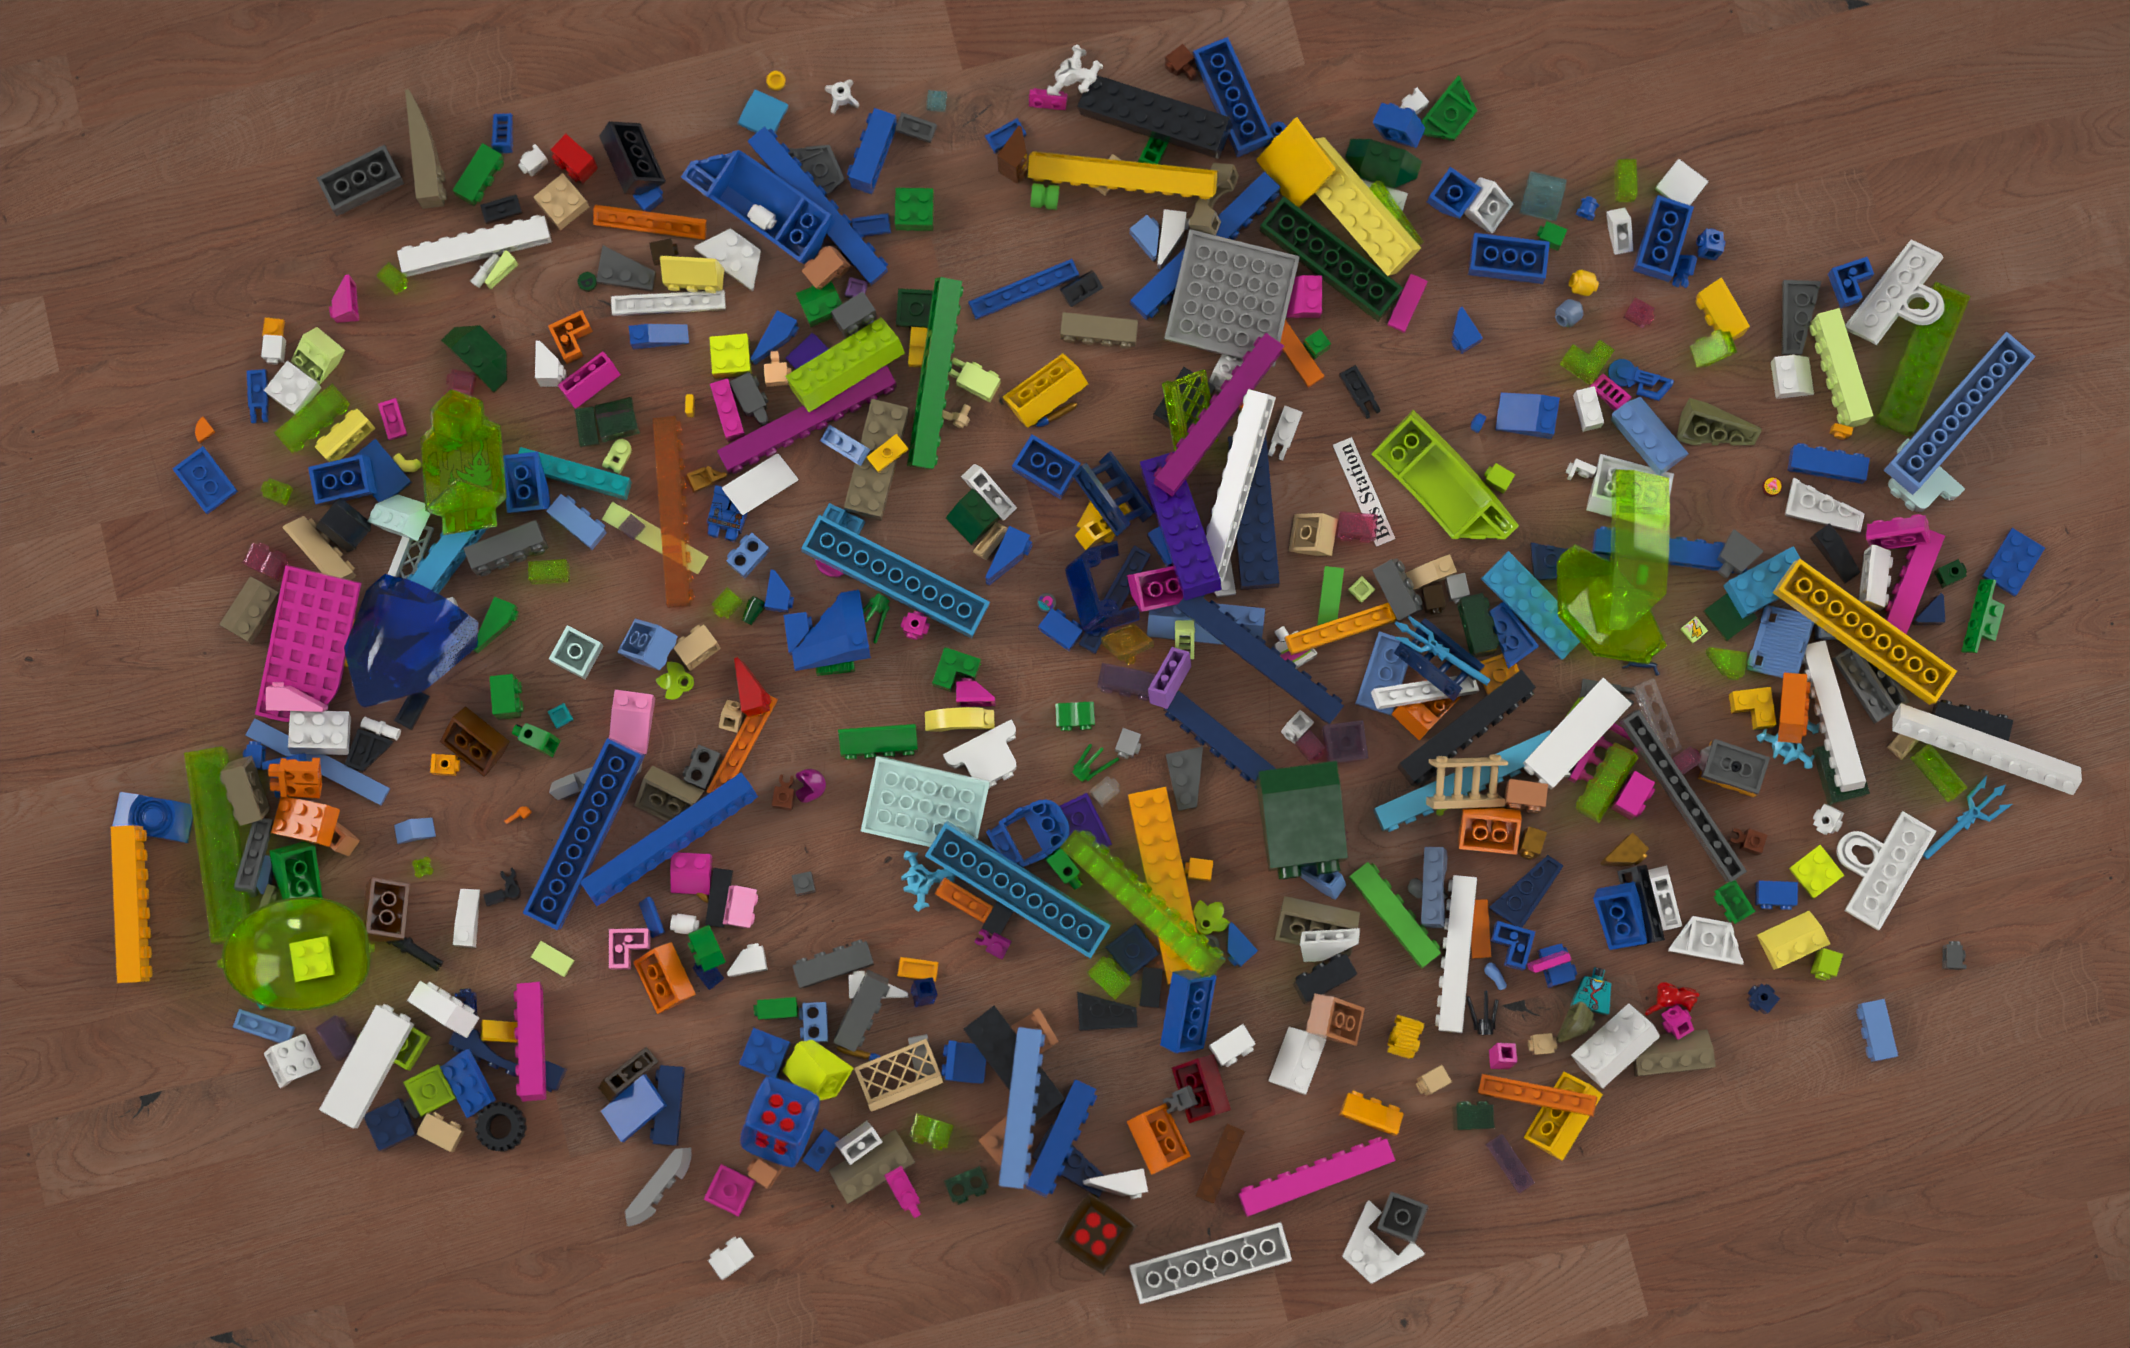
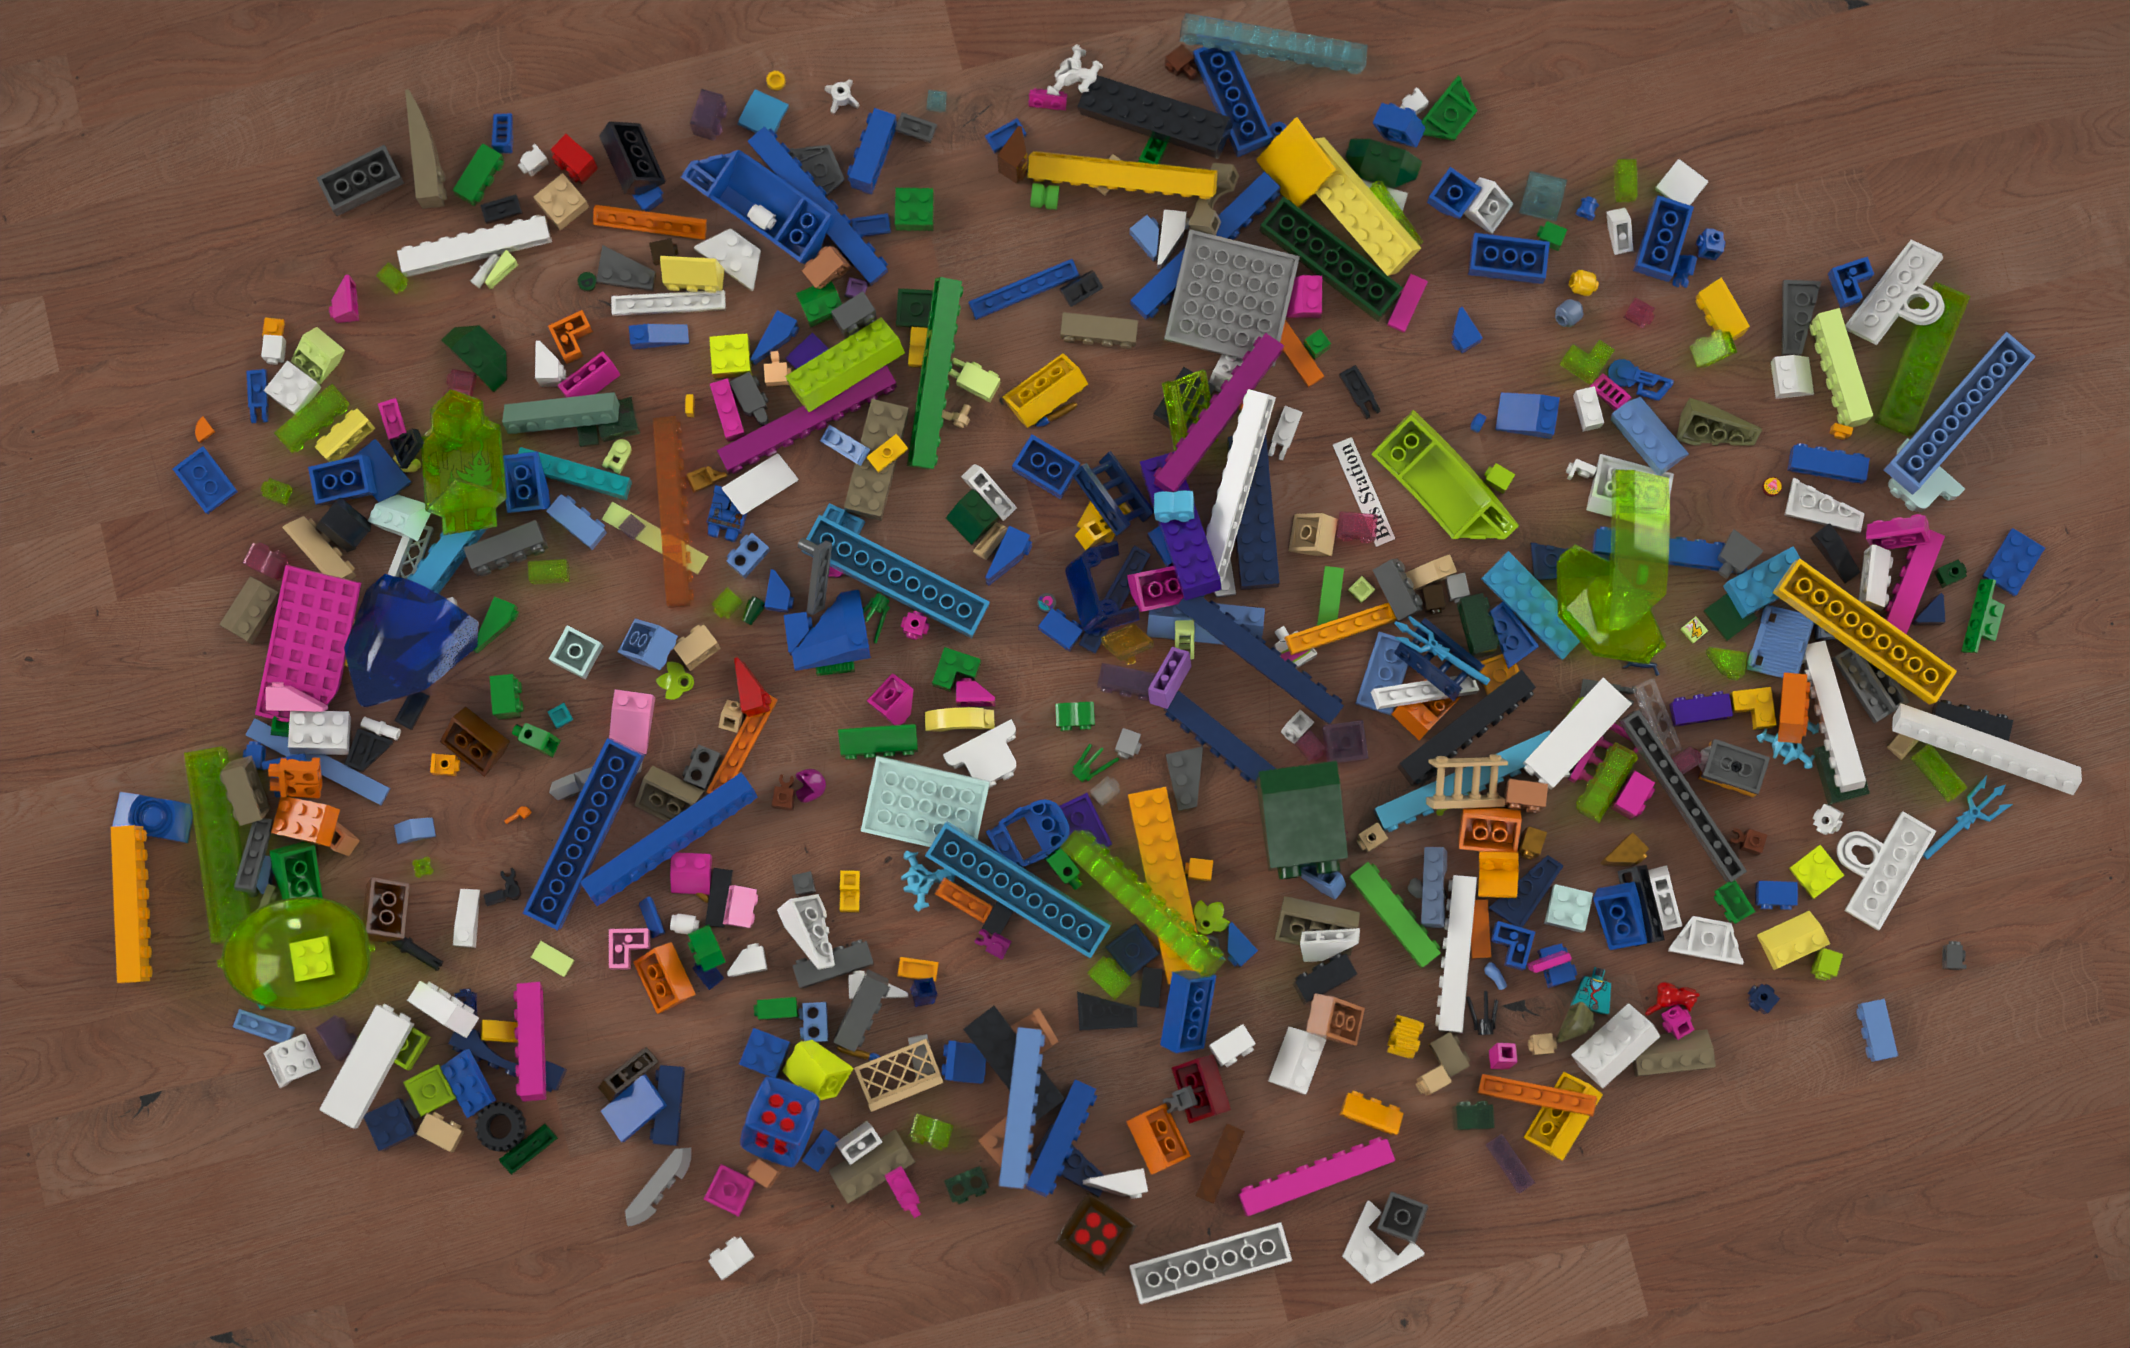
(279, 728): none -> green tile
(407, 447): none -> black wing
(528, 1148): none -> dark green plate
(561, 413): none -> sand green brick
(708, 115): none -> clear purple brick
(806, 923): none -> white wedge
(819, 573): none -> dark grey piece
(849, 891): none -> yellow slope
(893, 700): none -> dark pink slope
(1173, 506): none -> medium azure brick
(1273, 43): none -> clear light blue brick
(1374, 831): none -> tan brick
(1449, 1054): none -> dark tan brick
(1498, 874): none -> light orange bracket
(1568, 908): none -> light aqua brick
(1701, 709): none -> dark purple brick

